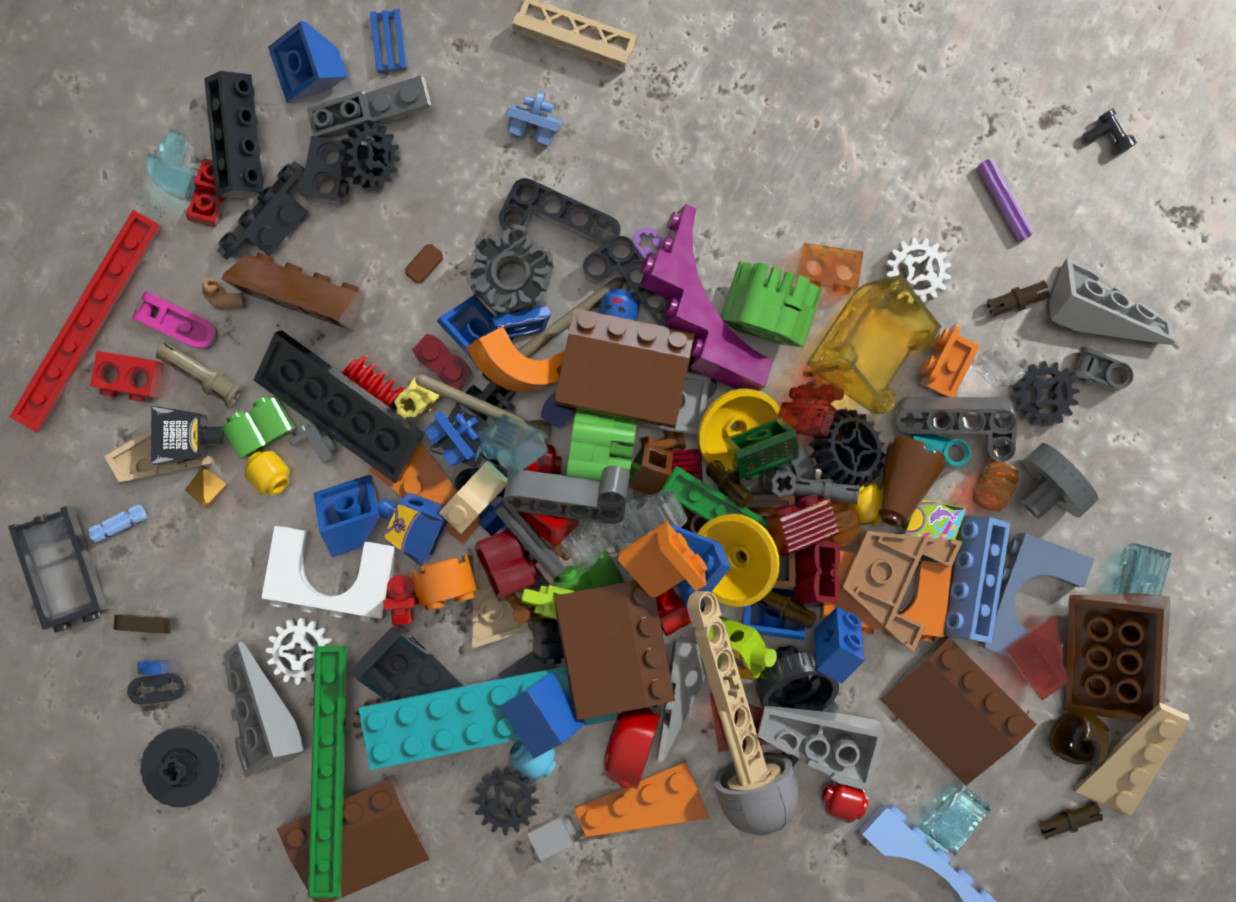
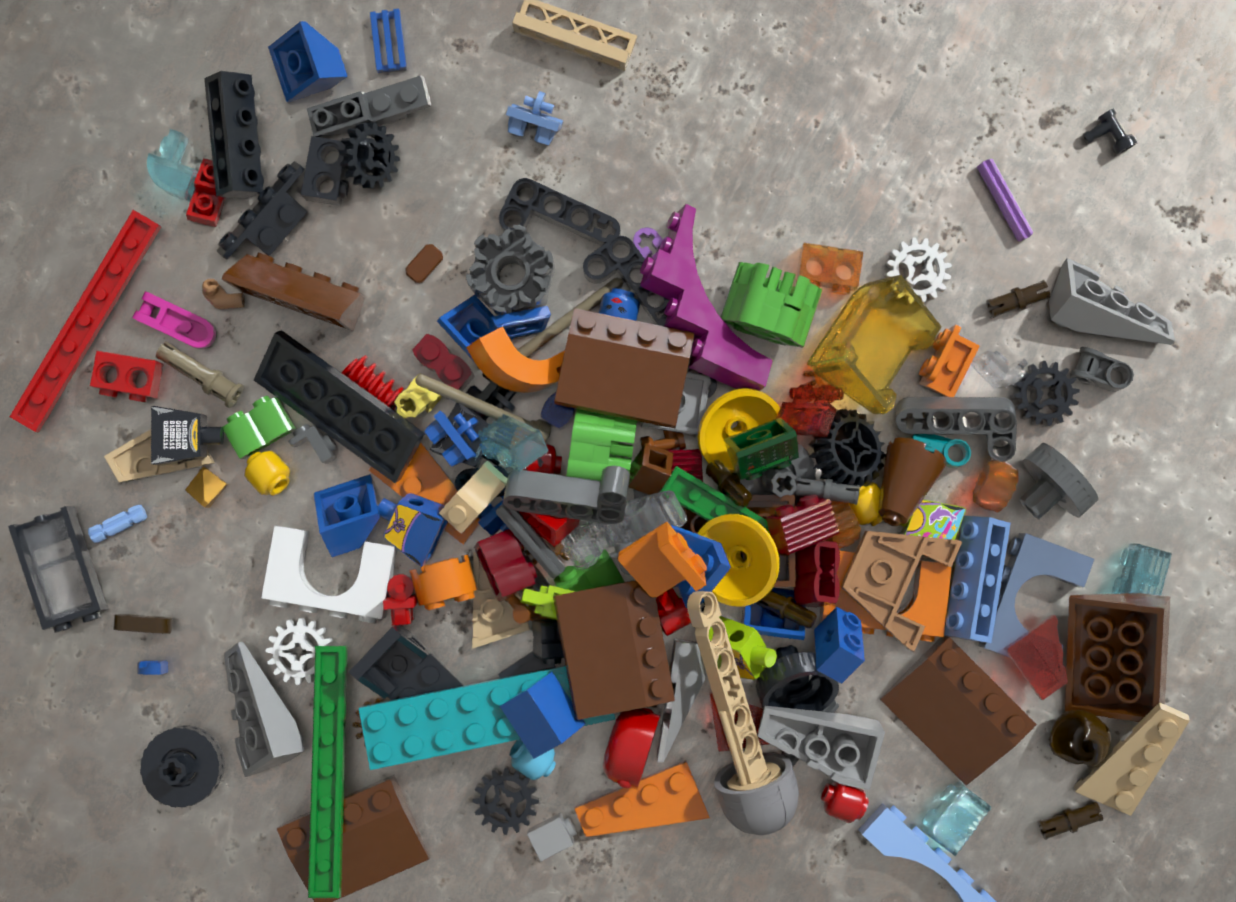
(158, 695): black beam -> none

